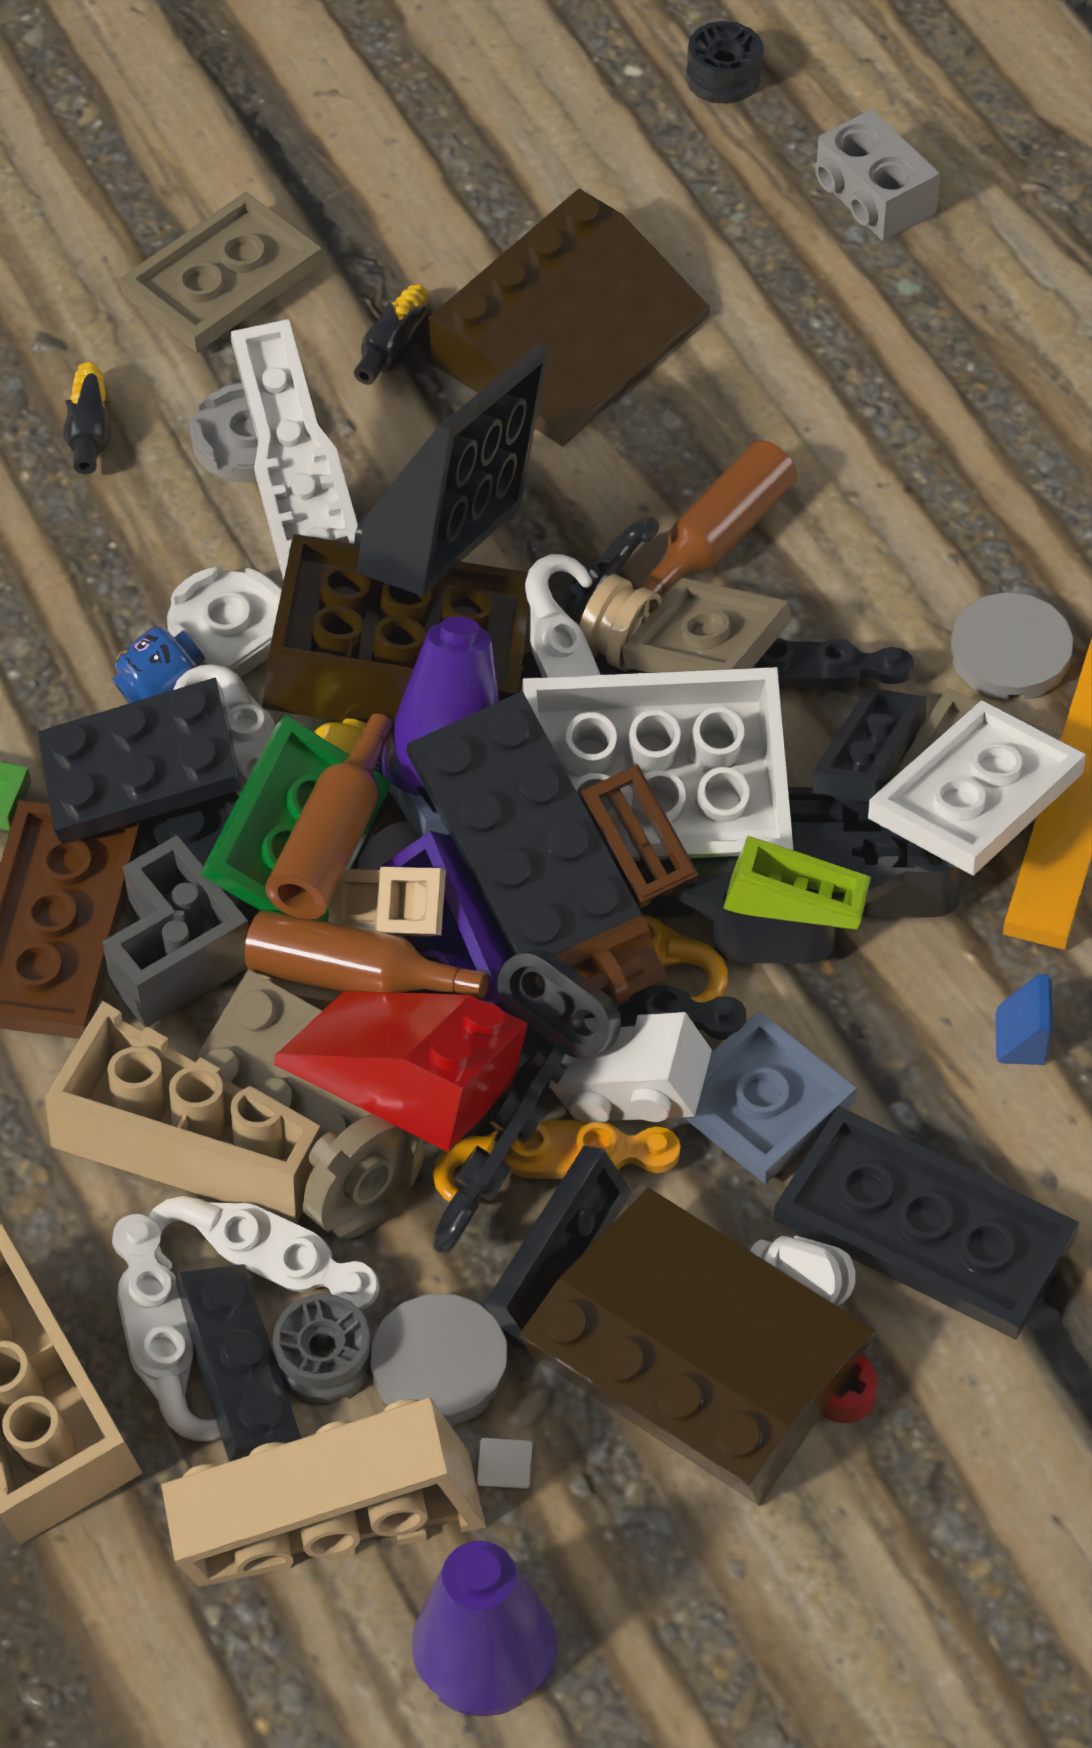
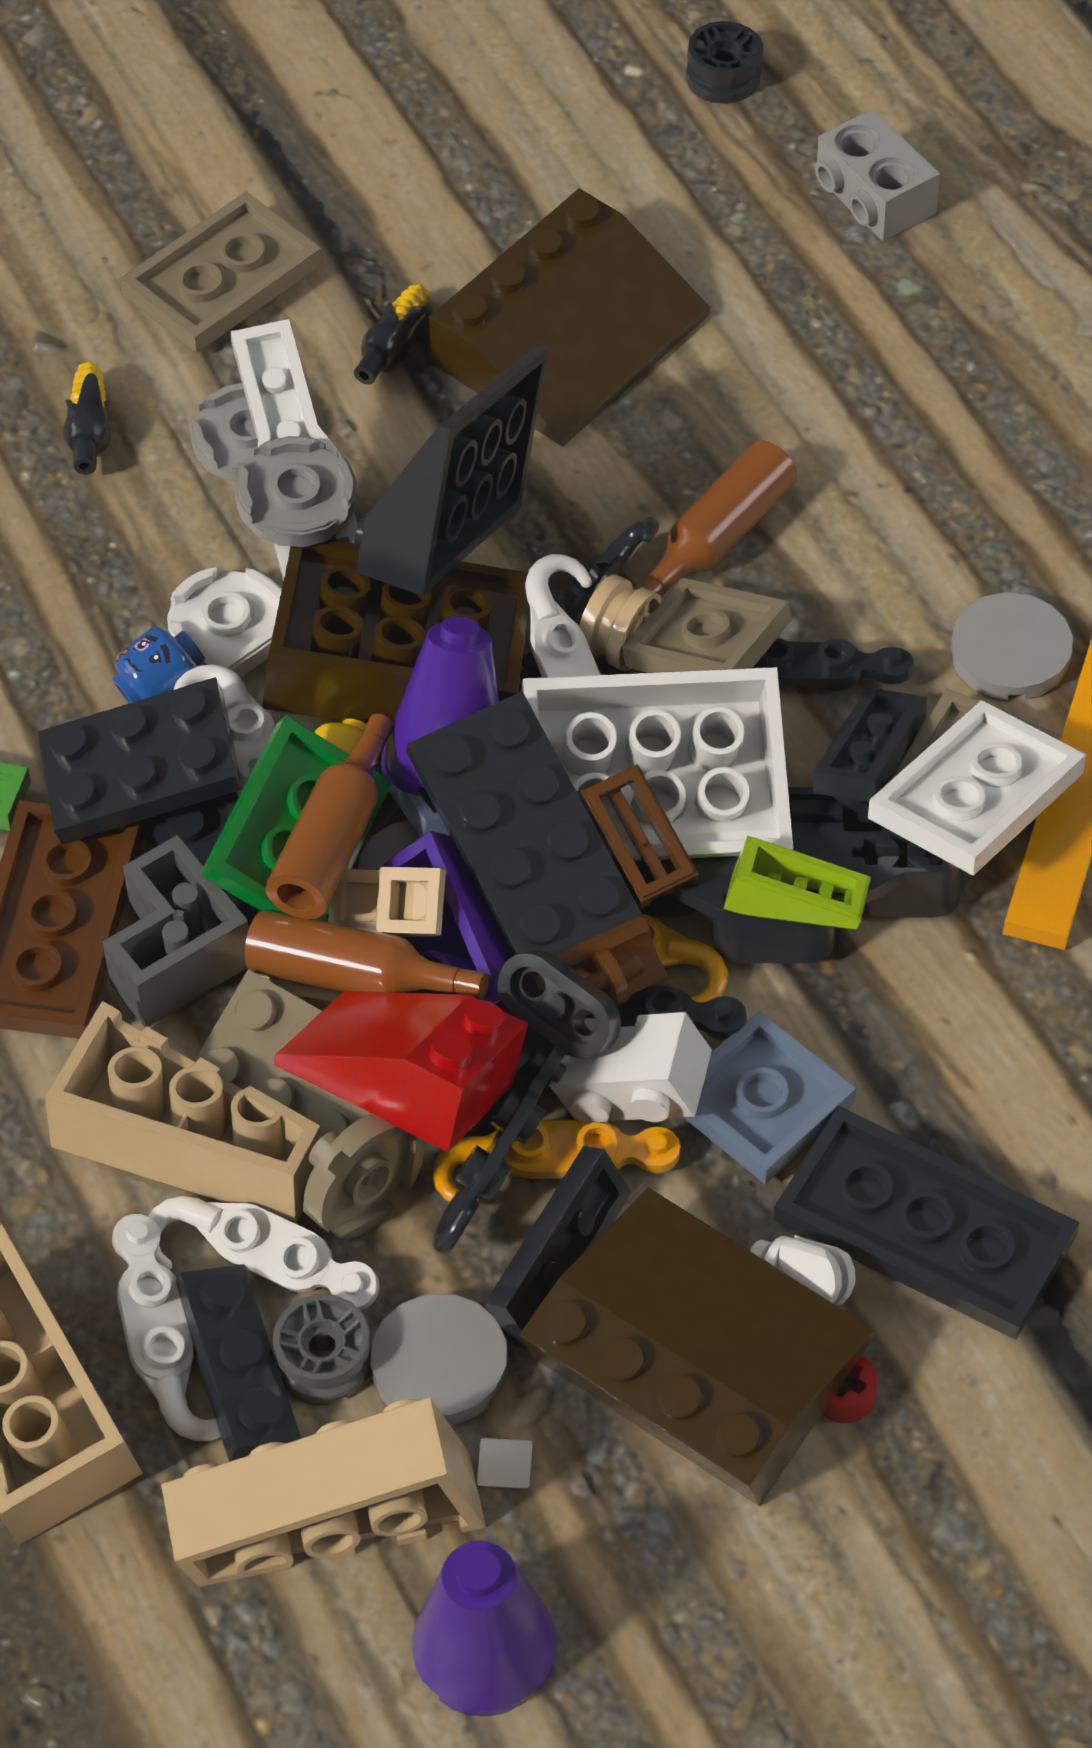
(295, 492): none -> light grey tile
(1026, 1024): blue slope -> none

